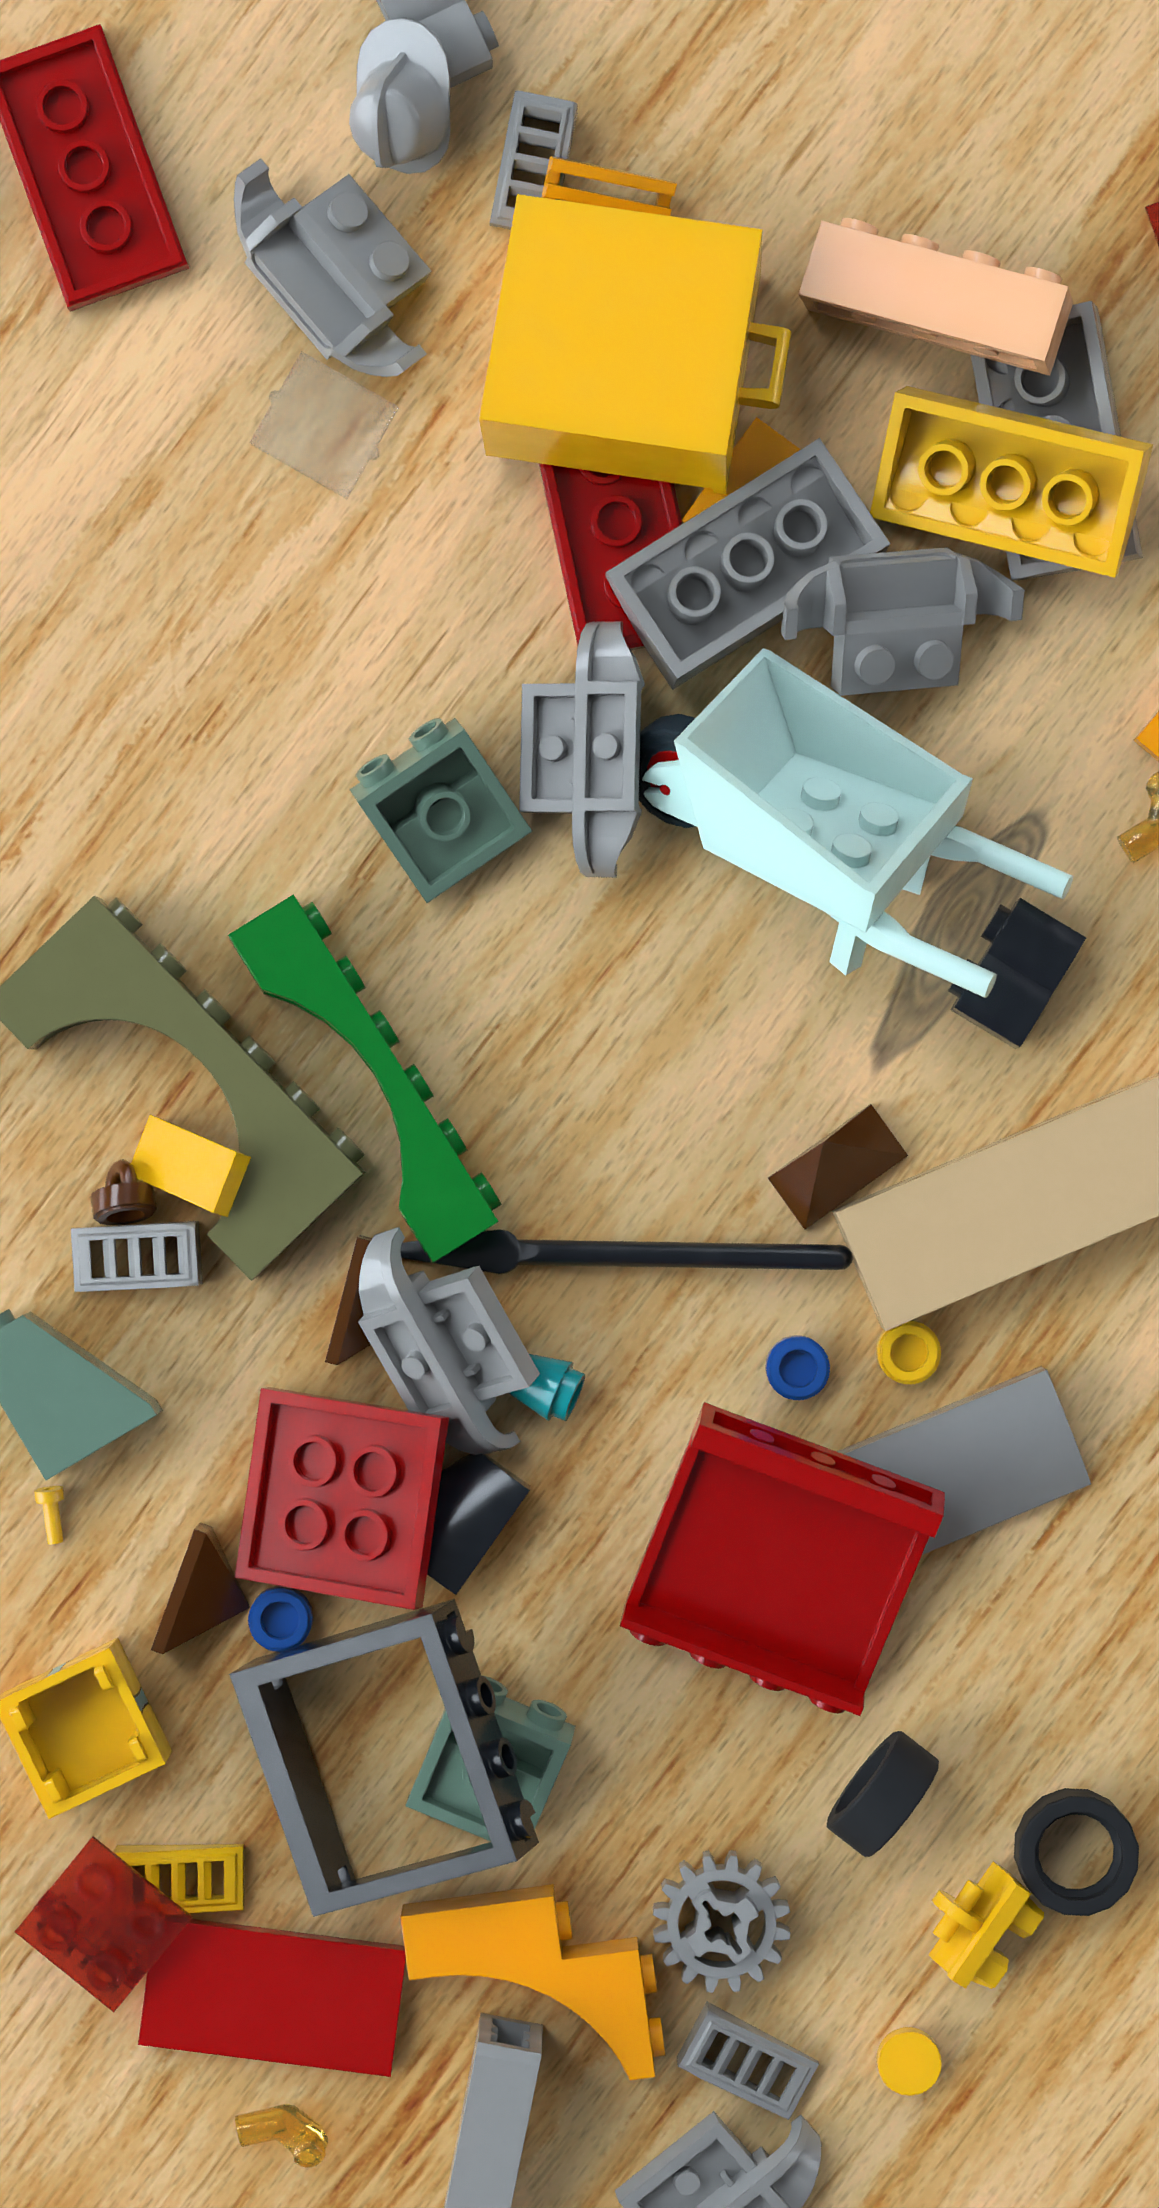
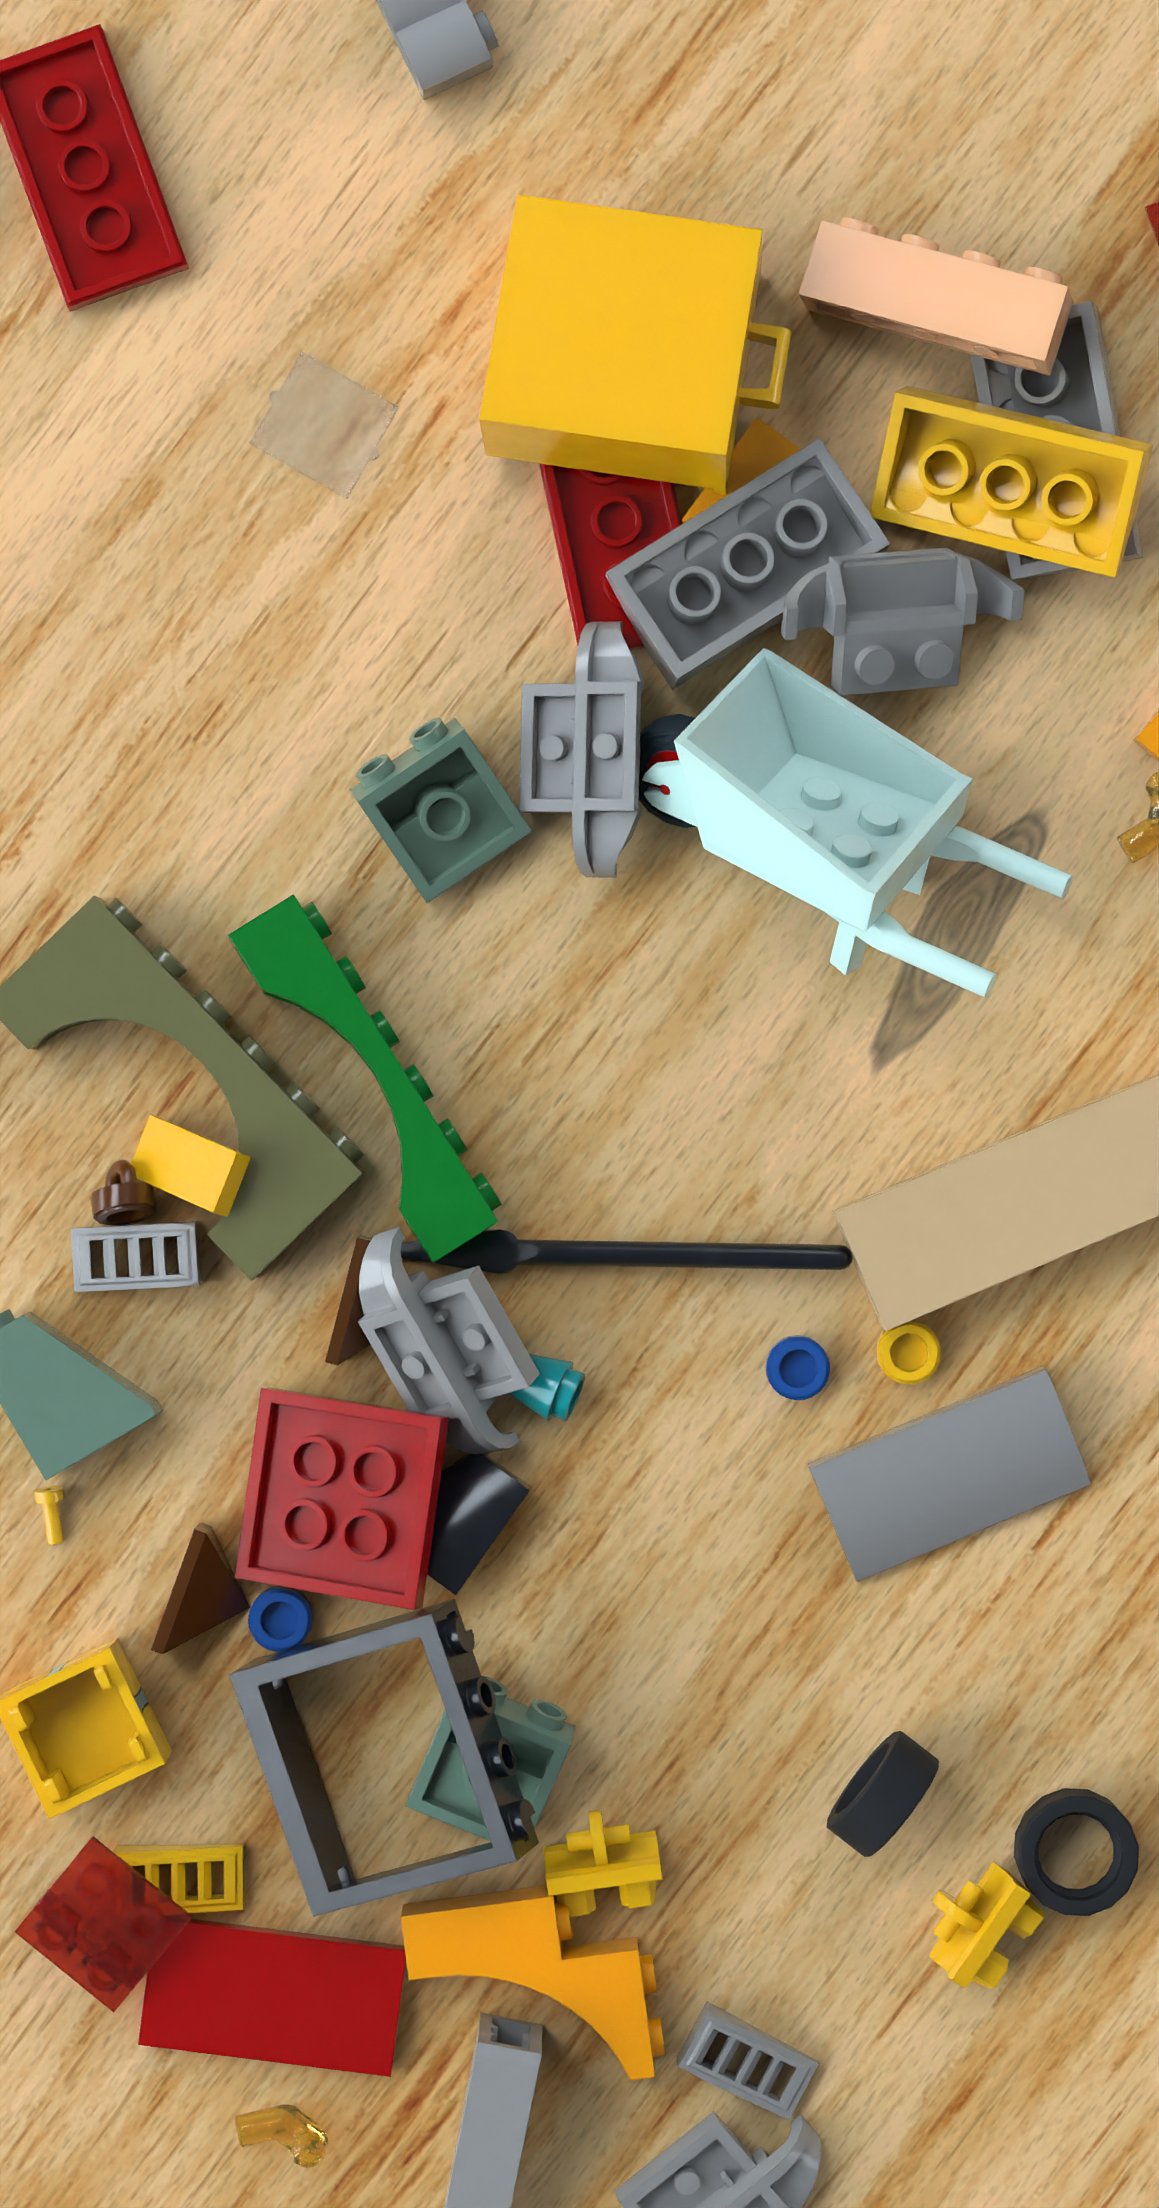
(331, 268): light grey plate -> none
(402, 97): light grey piece -> none
(540, 108): light grey slope -> none
(603, 1860): none -> yellow hips
(664, 188): light orange tile -> none
(697, 1937): light grey gear -> none
(780, 1559): red panel -> none
(837, 1166): reddish brown slope -> none
(908, 2061): yellow tile -> none
(1030, 959): black brick -> none

